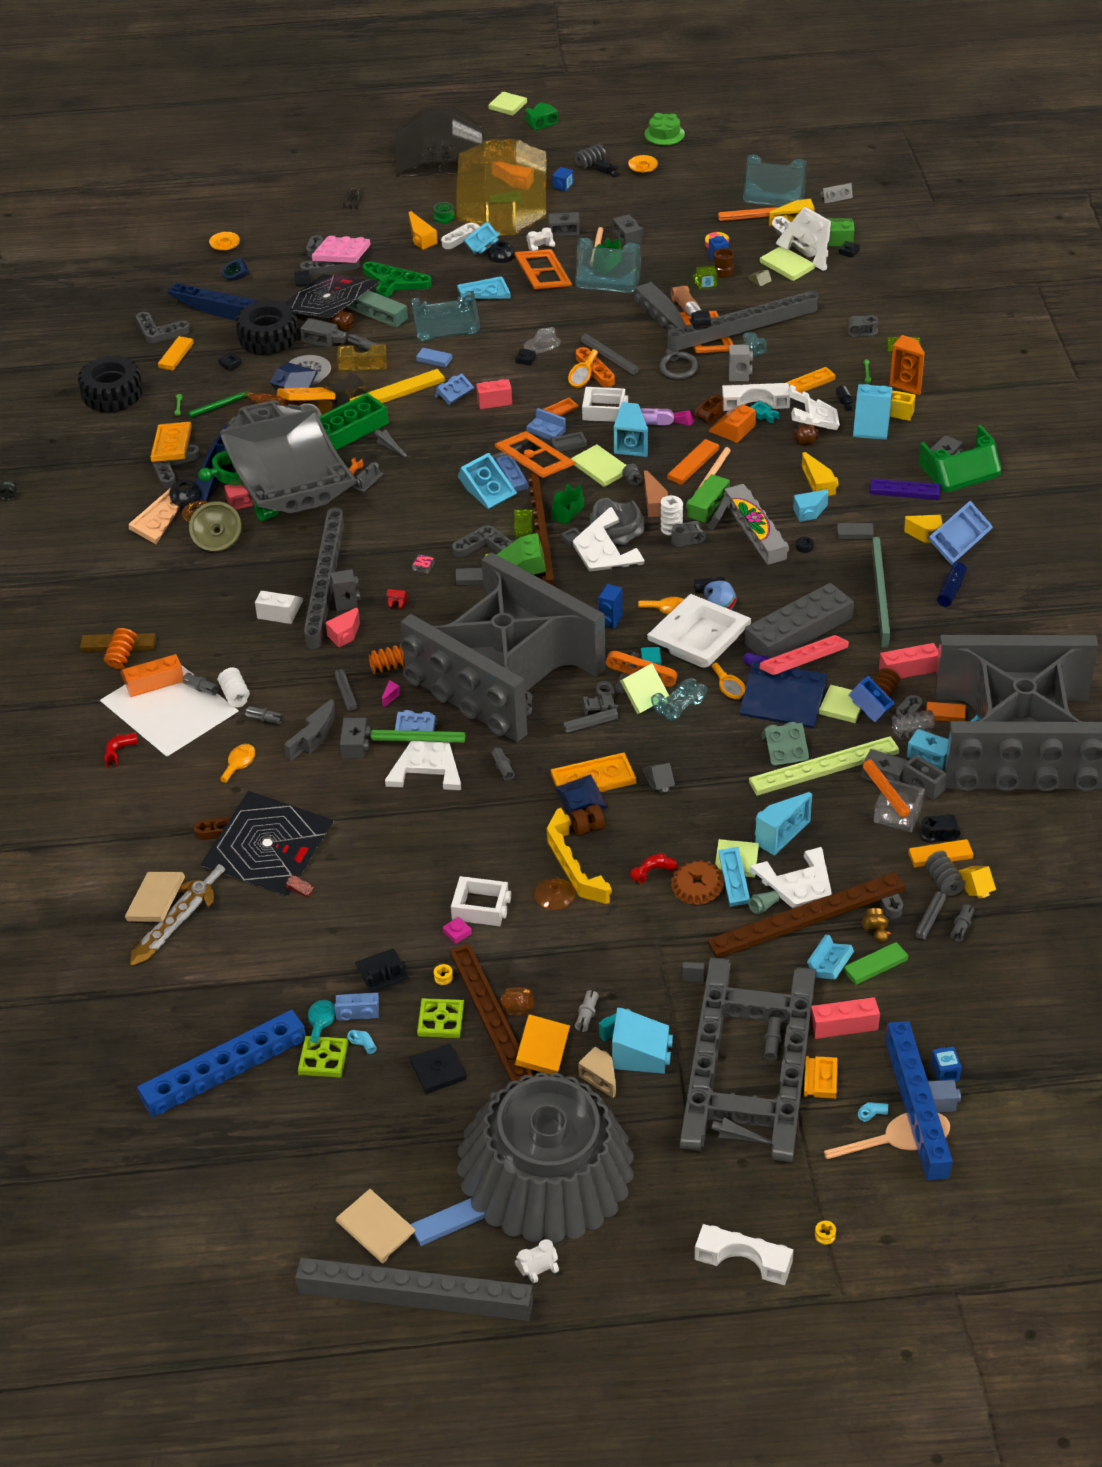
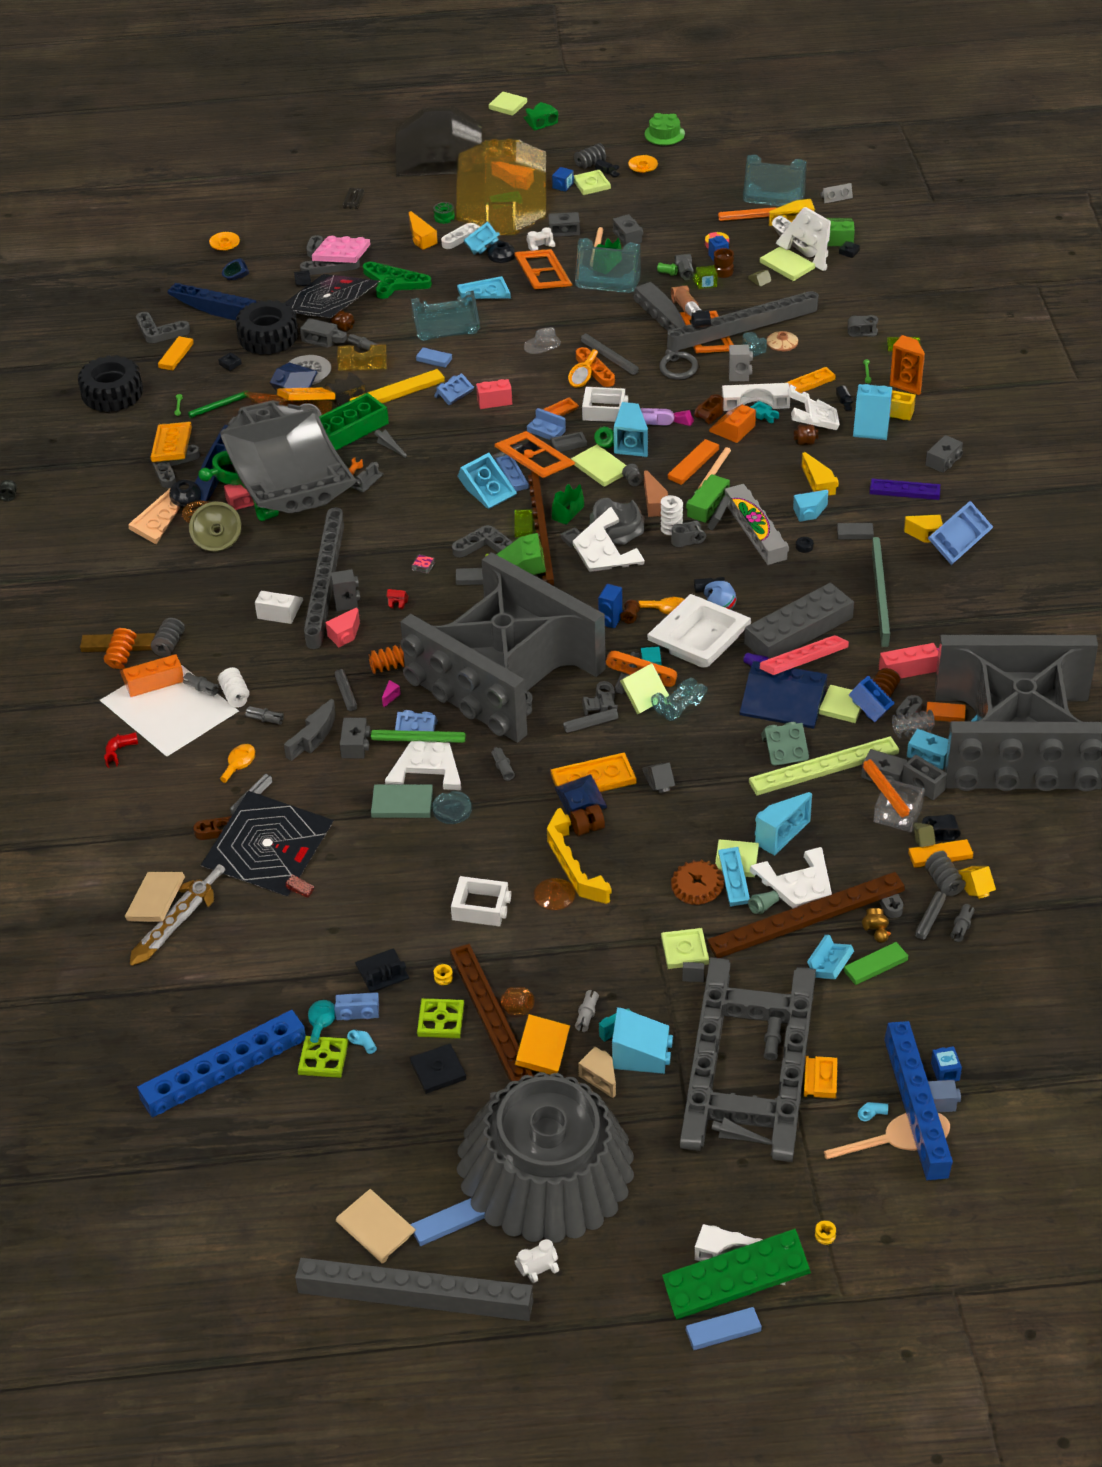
(167, 637): none -> dark grey piece
(257, 788): none -> dark grey axle
(380, 308): sand green brick -> none
(402, 801): none -> sand green tile
(452, 807): none -> clear light blue tile
(457, 930): dark pink plate -> none
(525, 357): black plate -> none
(591, 182): none -> yellowish green tile
(601, 433): none -> green piece
(629, 613): none -> reddish brown bush
(658, 860): red piece -> none
(667, 268): none -> bright green pin
(684, 265): none -> dark grey piece
(684, 947): none -> yellowish green tile
(723, 1328): none -> medium blue tile
(729, 684): light orange piece -> none
(736, 1274): none -> green plate
(782, 341): none -> dish
(844, 1018): coral brick -> none
(924, 834): none -> olive slope
(952, 584): clear blue axle -> none
(962, 468): green windscreen -> none

